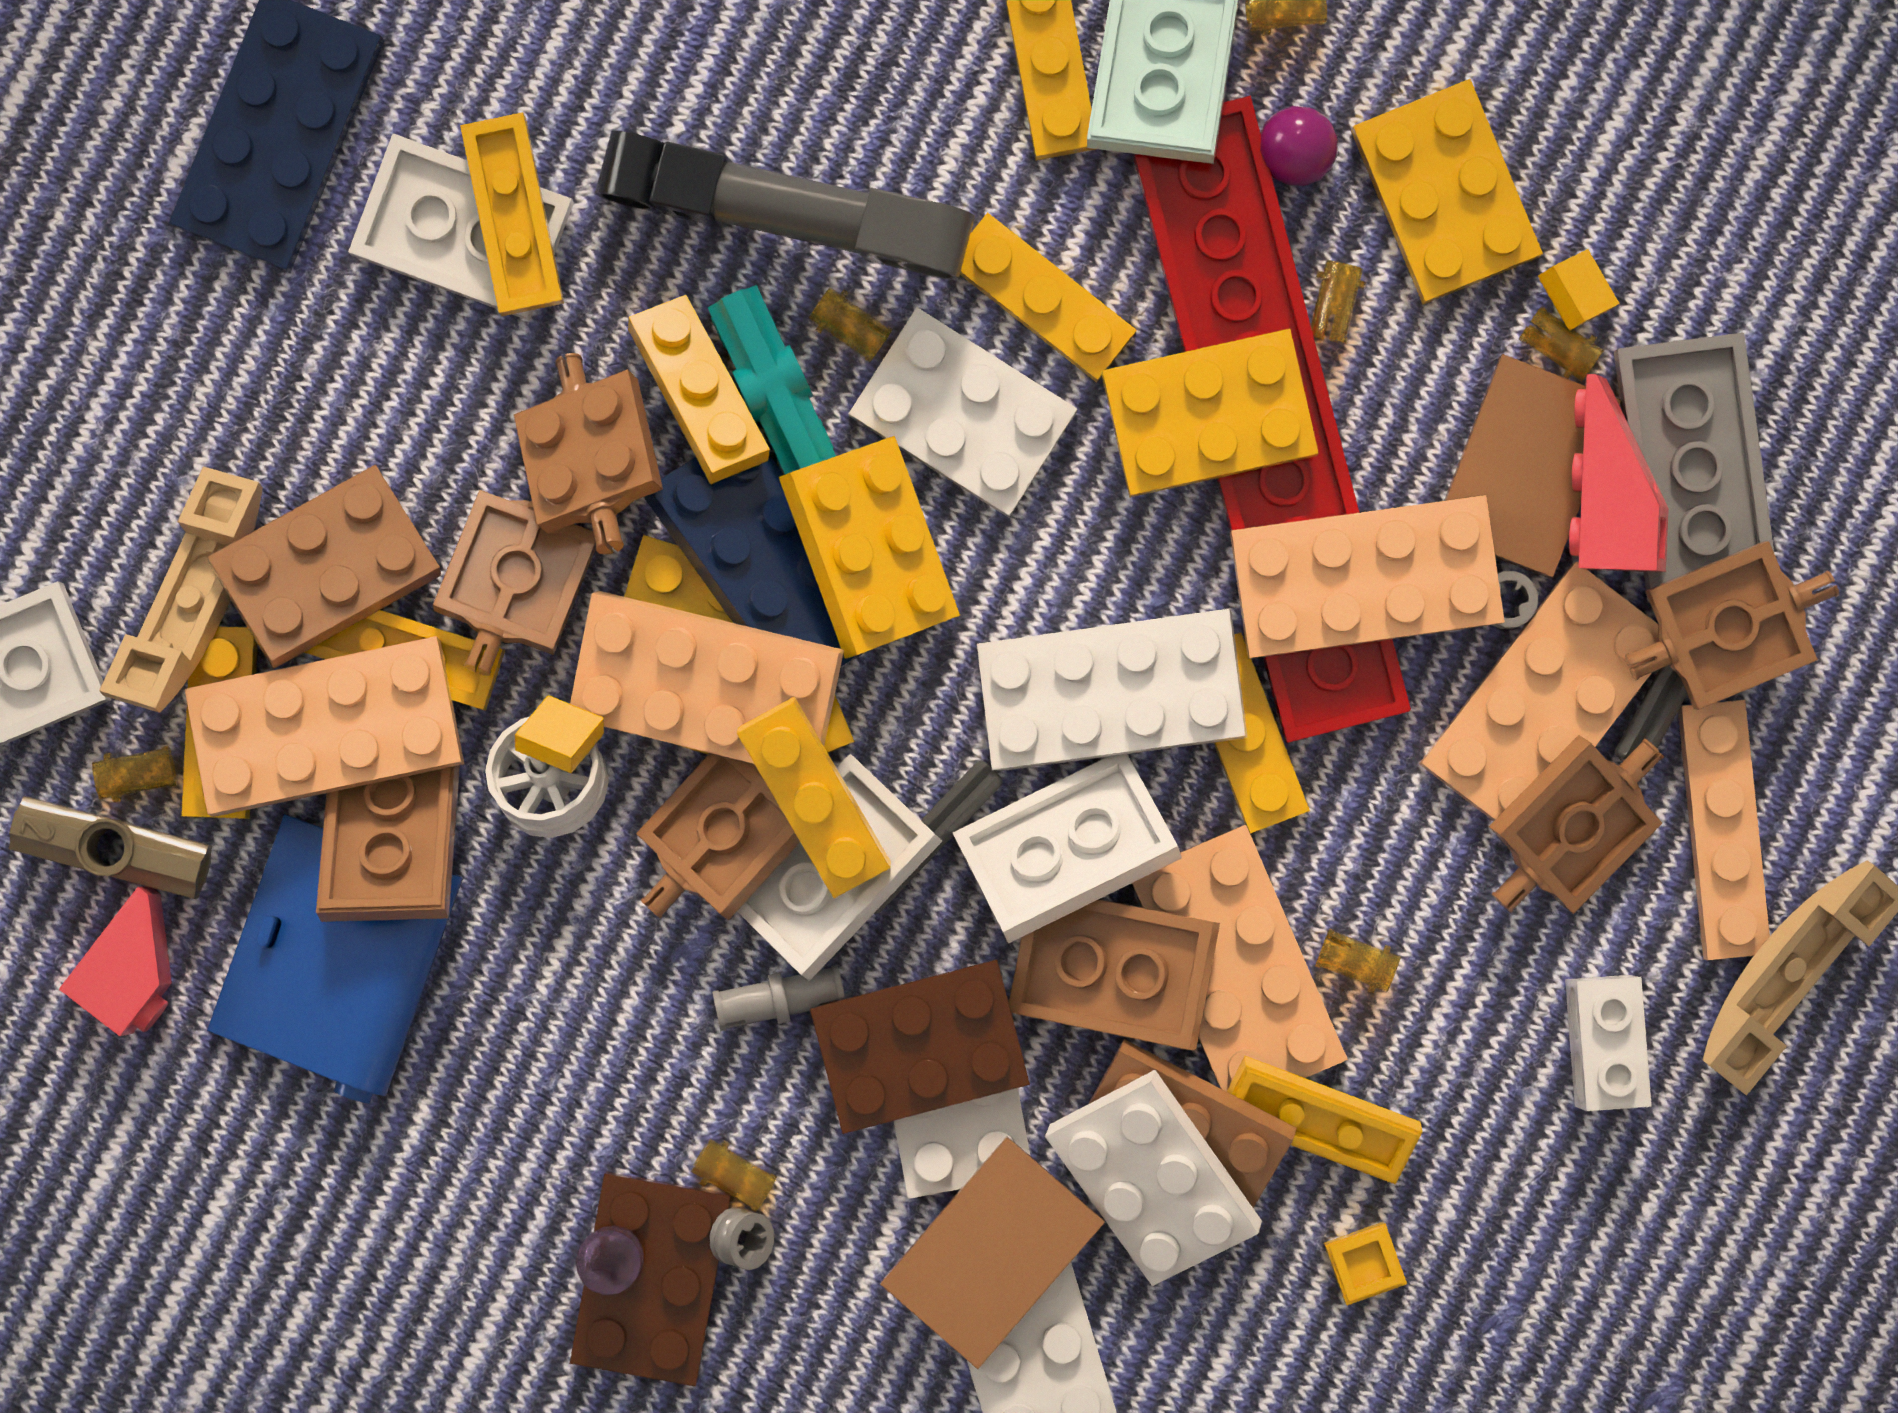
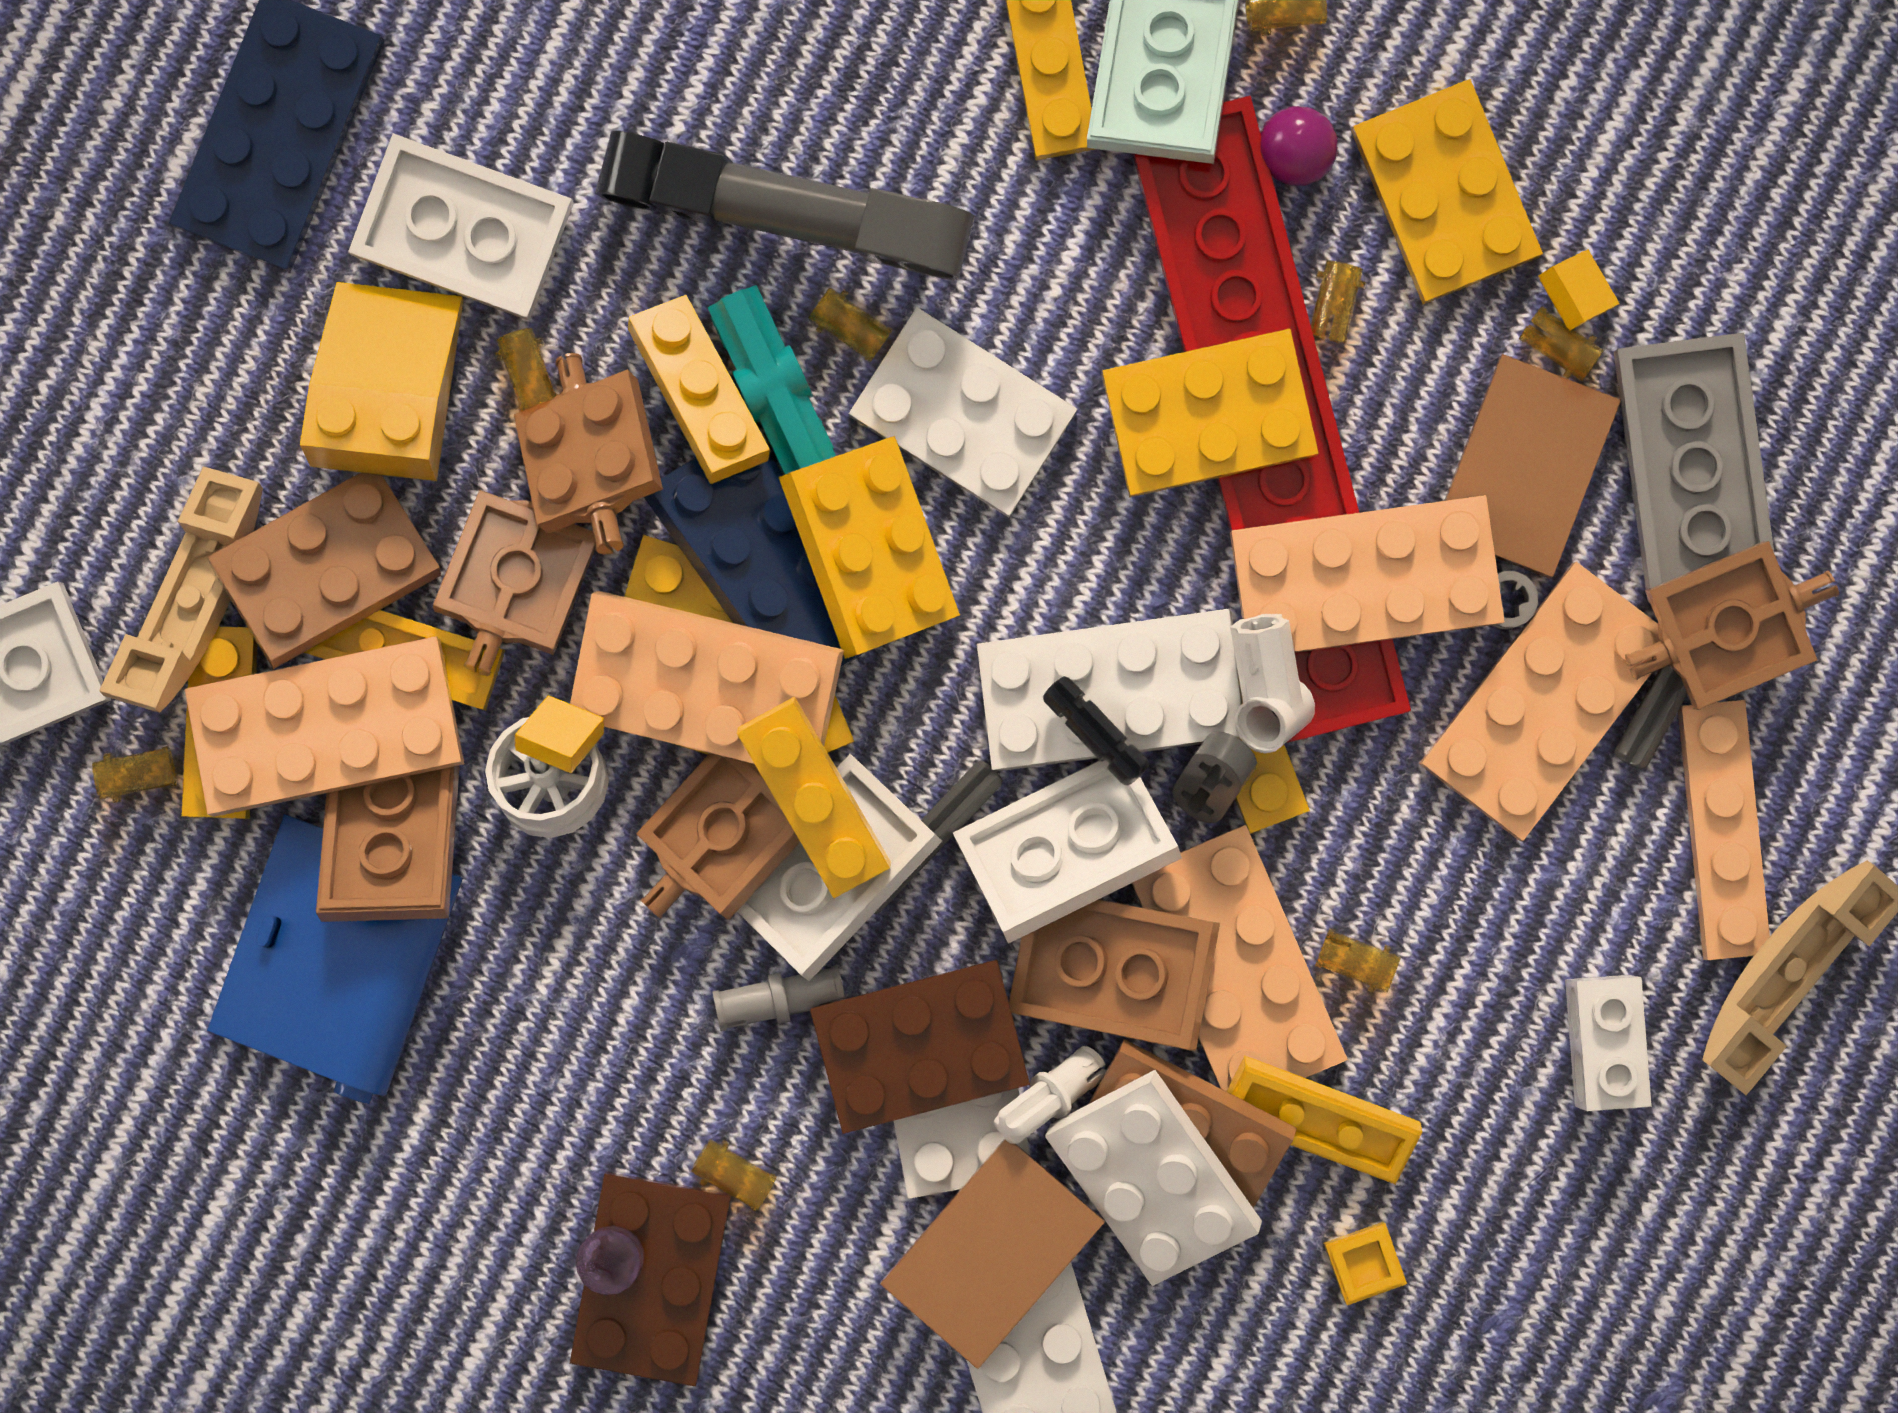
(73, 838): dark tan piece -> none
(126, 967): coral slope -> none
(382, 382): none -> yellow slope
(512, 214): yellow plate -> none
(525, 367): none -> clear yellow pin
(758, 1241): light grey bush -> none
(1044, 298): yellow plate -> none
(1050, 1095): none -> white axle
(1096, 730): none -> black axle
(1214, 777): none -> dark grey beam
(1269, 683): none -> white piece
(1576, 824): medium nougat plate -> none
(1621, 504): coral slope -> none

